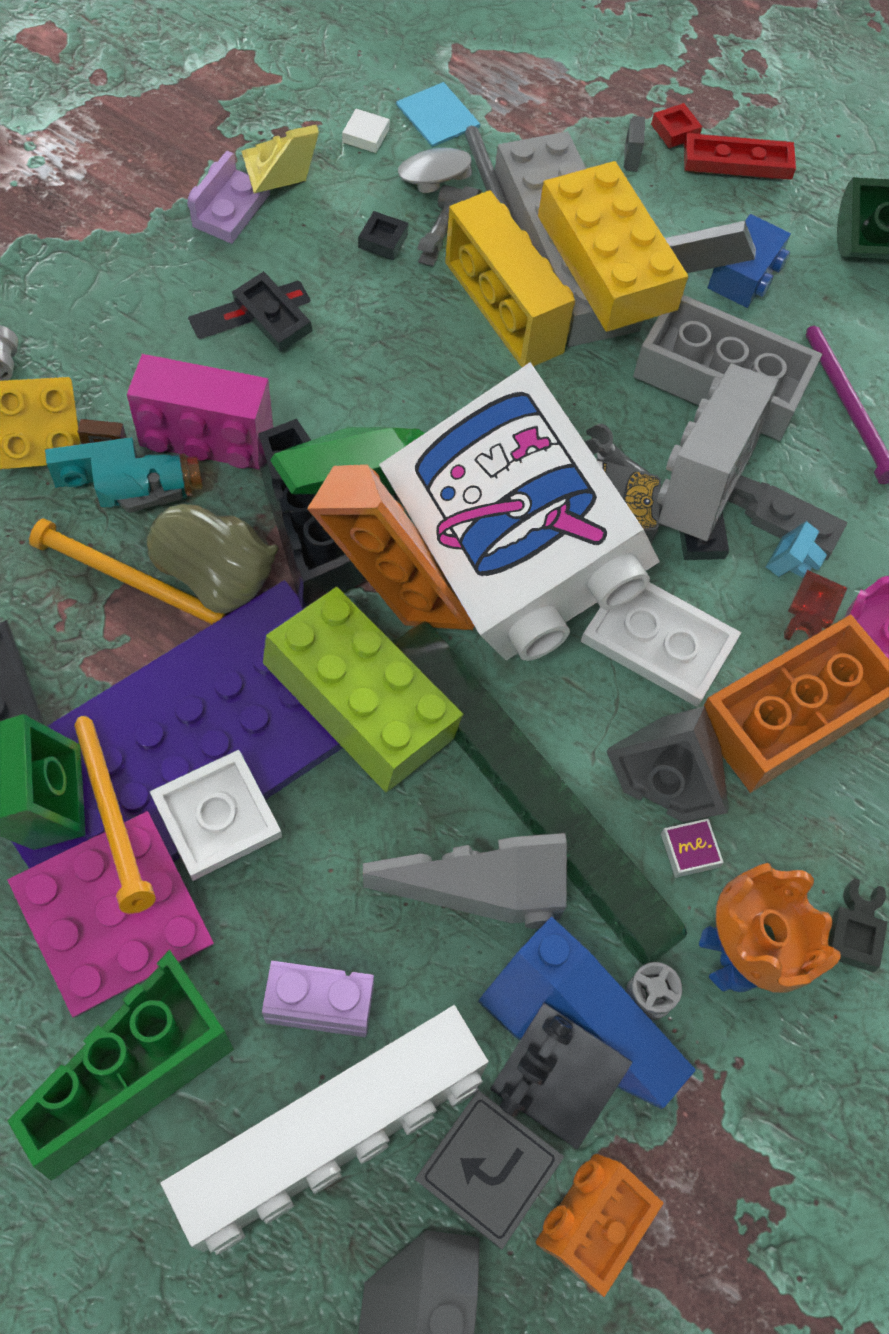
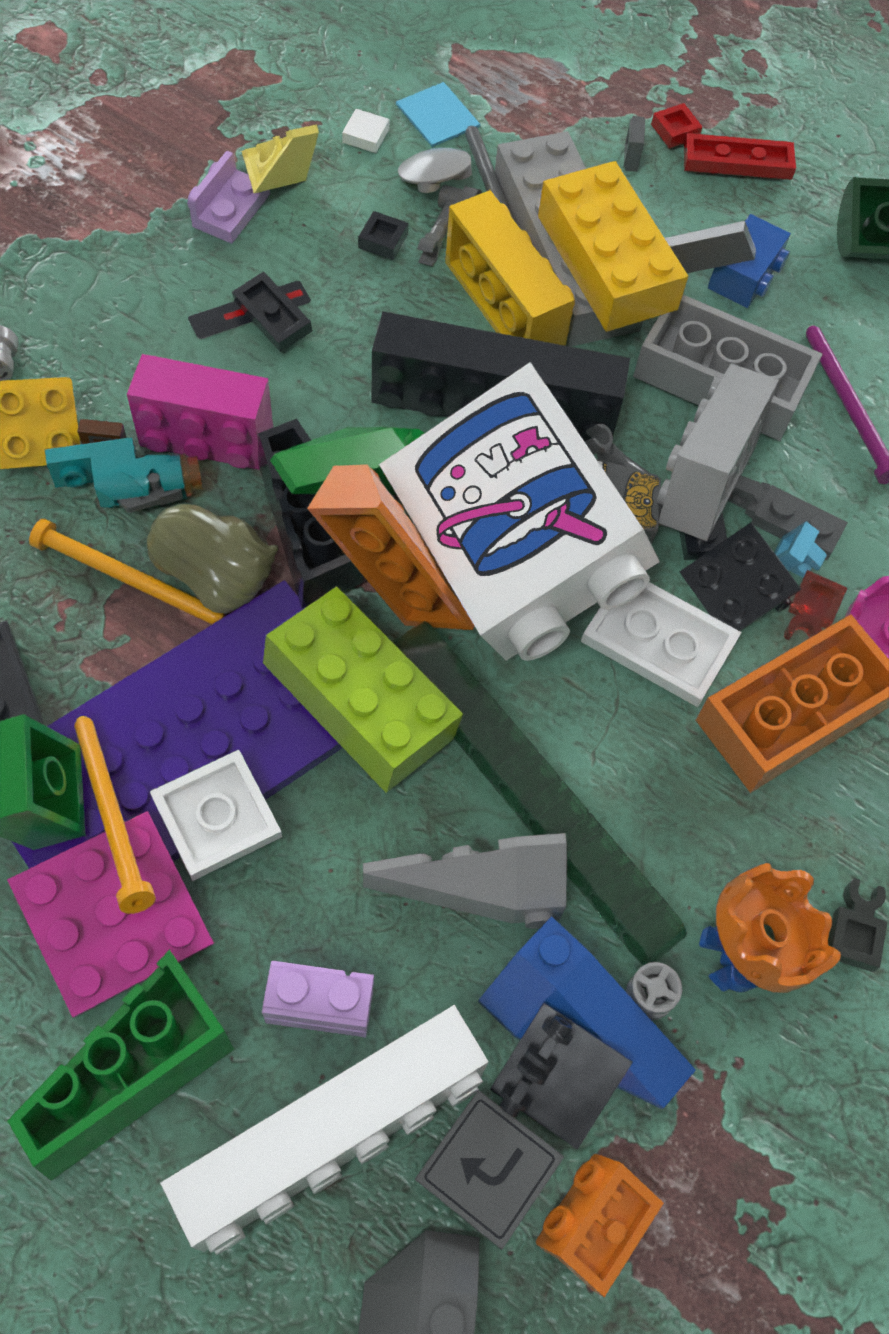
(447, 366): none -> black brick
(674, 765): dark grey slope -> none
(692, 848): magenta tile -> none
(741, 579): none -> black hinge

